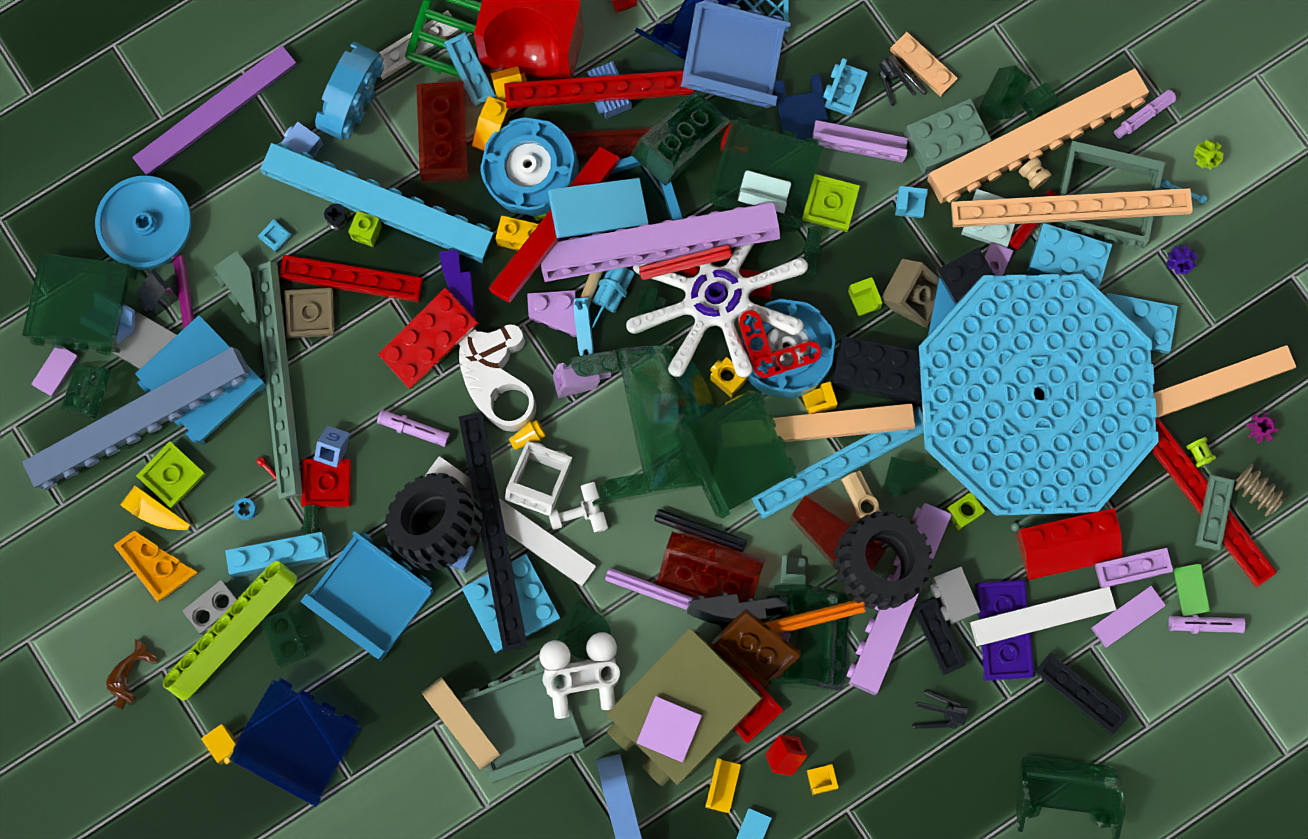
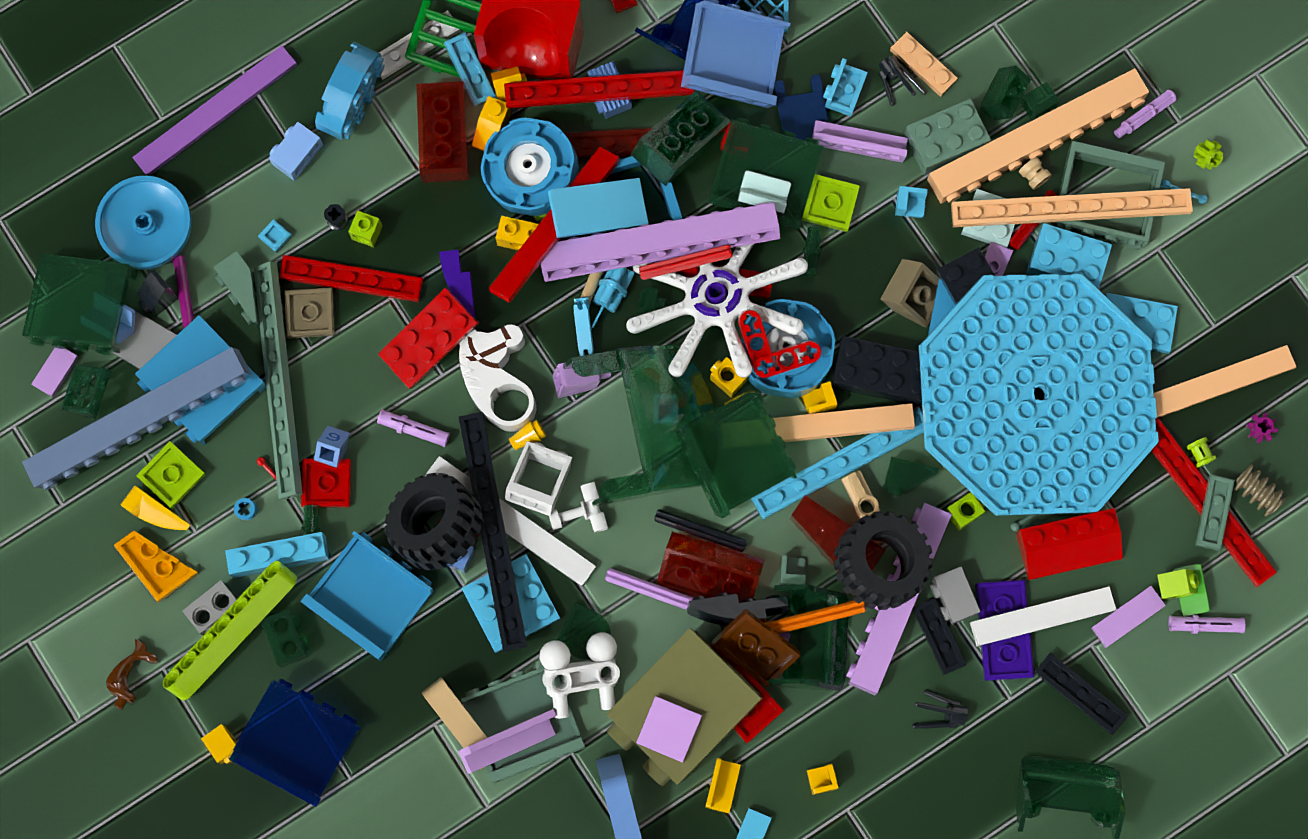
(367, 197): medium azure brick -> none
(507, 742): none -> lavender fence
(554, 310): lavender wing -> none
(786, 755): red panel -> none
(865, 296): lime panel -> none
(1134, 568): lavender plate -> none
(1178, 584): none -> lime brick
(1181, 259): dark purple gear -> none

